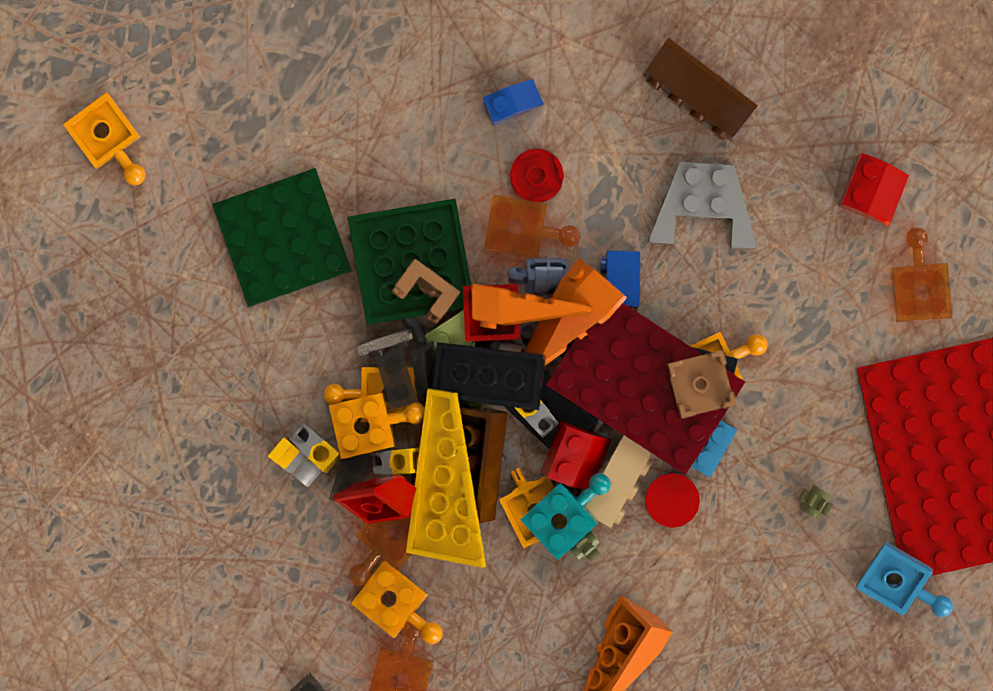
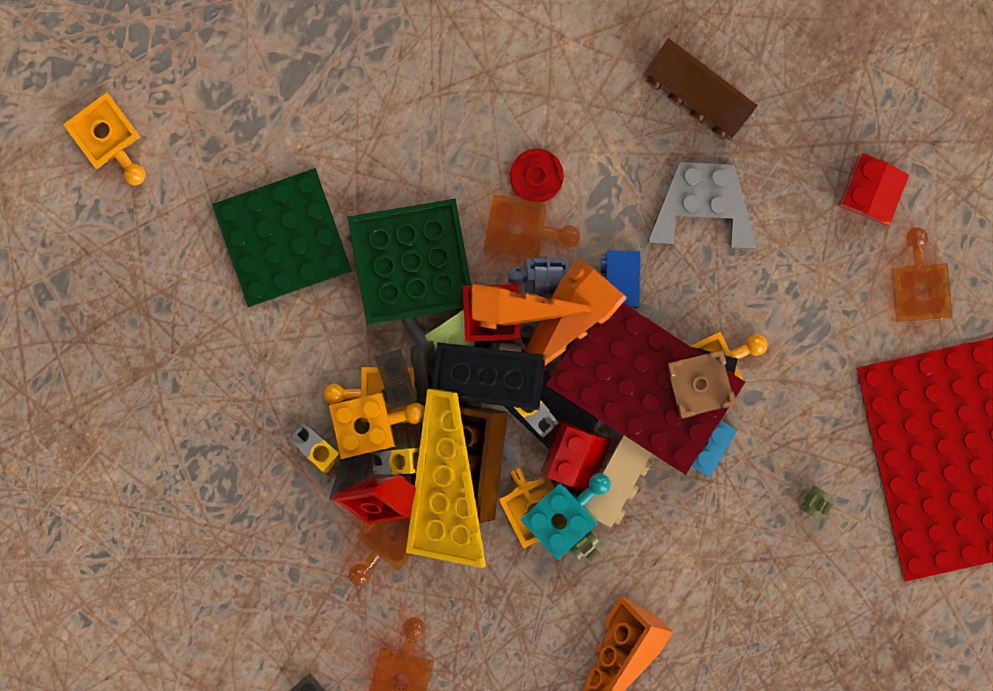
(294, 462): leg -> none
(376, 346): clear smoke plate -> none
(408, 600): light orange plate -> none
(431, 285): medium nougat panel -> none
(512, 101): blue slope -> none
(672, 500): red tile -> none
(901, 595): dark azure plate -> none

